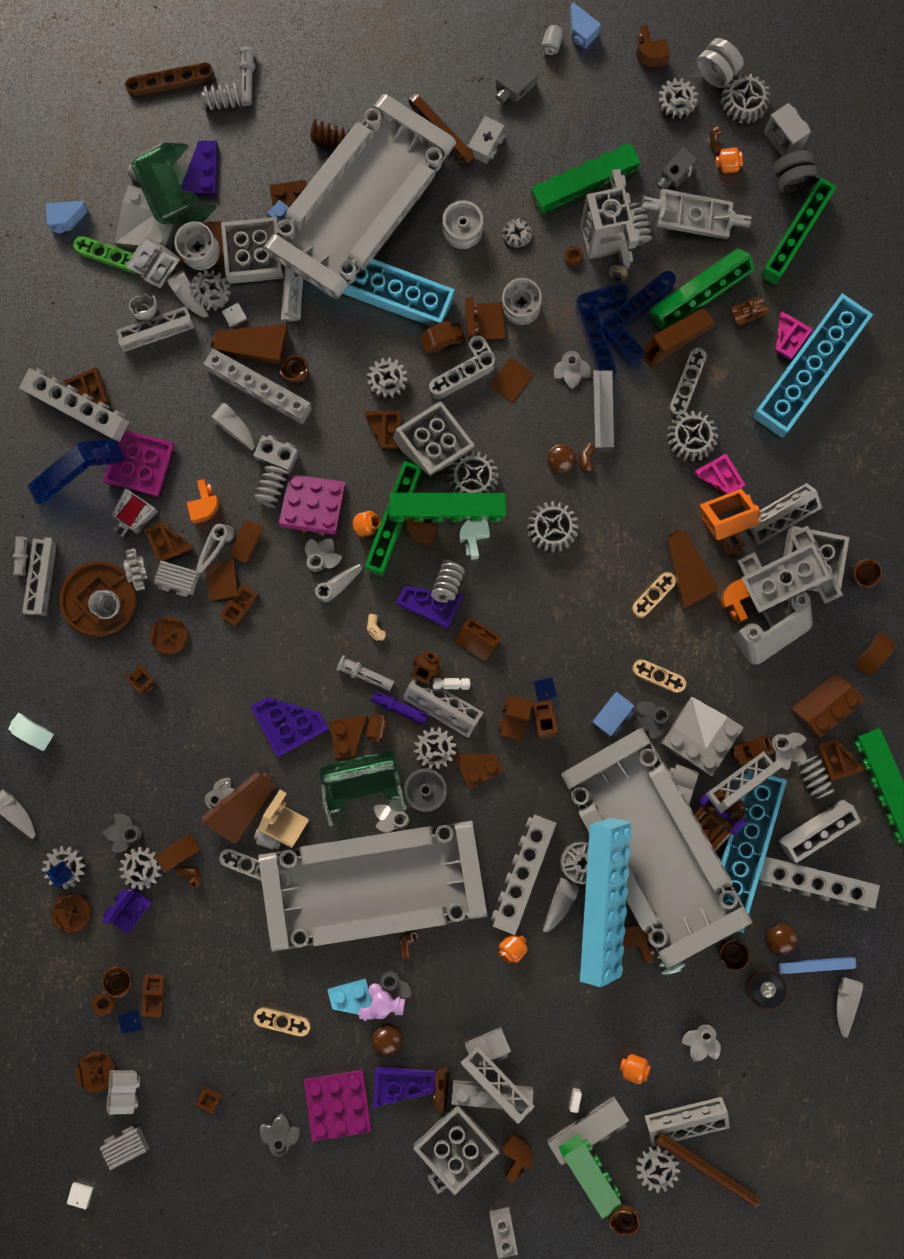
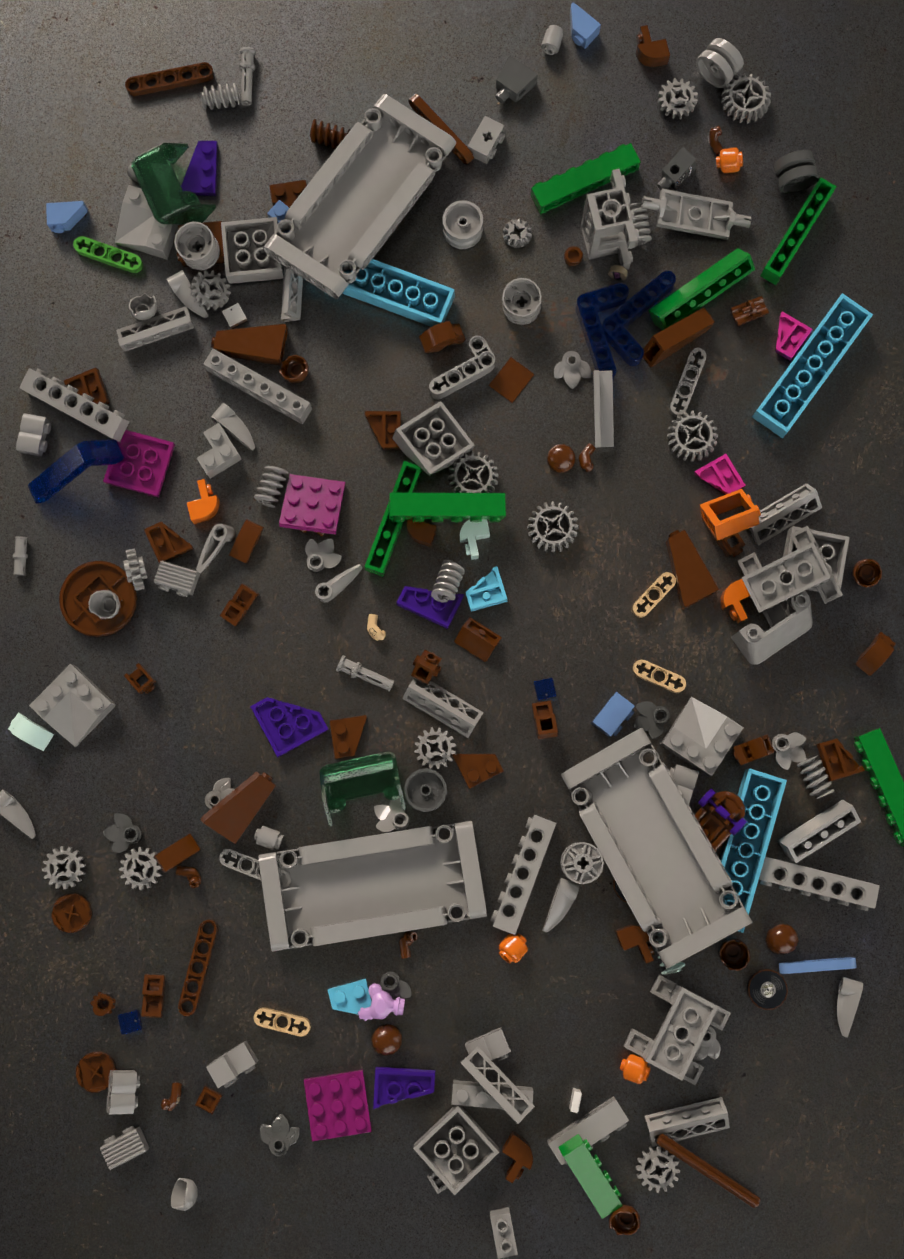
(33, 434): none -> light grey brick
(44, 577): light grey fence -> none
(60, 874): clear blue tile -> none
(73, 705): none -> light grey slope
(80, 1195): white tile -> none
(116, 982): reddish brown hair -> none
(127, 910): dark purple bracket -> none
(132, 513): torso -> none
(153, 261): light grey slope -> none
(169, 635): reddish brown tile -> none
(170, 1104): none -> reddish brown arm
(184, 1194): none -> light grey hair
(191, 975): none -> reddish brown beam
(221, 580): reddish brown sticker -> none
(222, 453): none -> light grey brick
(232, 1063): none -> light grey brick
(274, 457): light grey brick -> none
(282, 822): tan bracket -> none
(366, 523): orange head -> none
(376, 728): reddish brown brick -> none
(383, 385): light grey gear -> none
(398, 707): dark purple pin -> none
(441, 1086): reddish brown wing -> none
(451, 683): white axle -> none
(484, 320): reddish brown bracket -> none
(487, 592): none -> medium azure wing
(516, 718): reddish brown brick -> none
(605, 901): medium azure brick -> none
(688, 1012): none -> light grey piece
(749, 784): light grey fence -> none
(787, 130): light grey brick -> none
(827, 705): reddish brown slope -> none

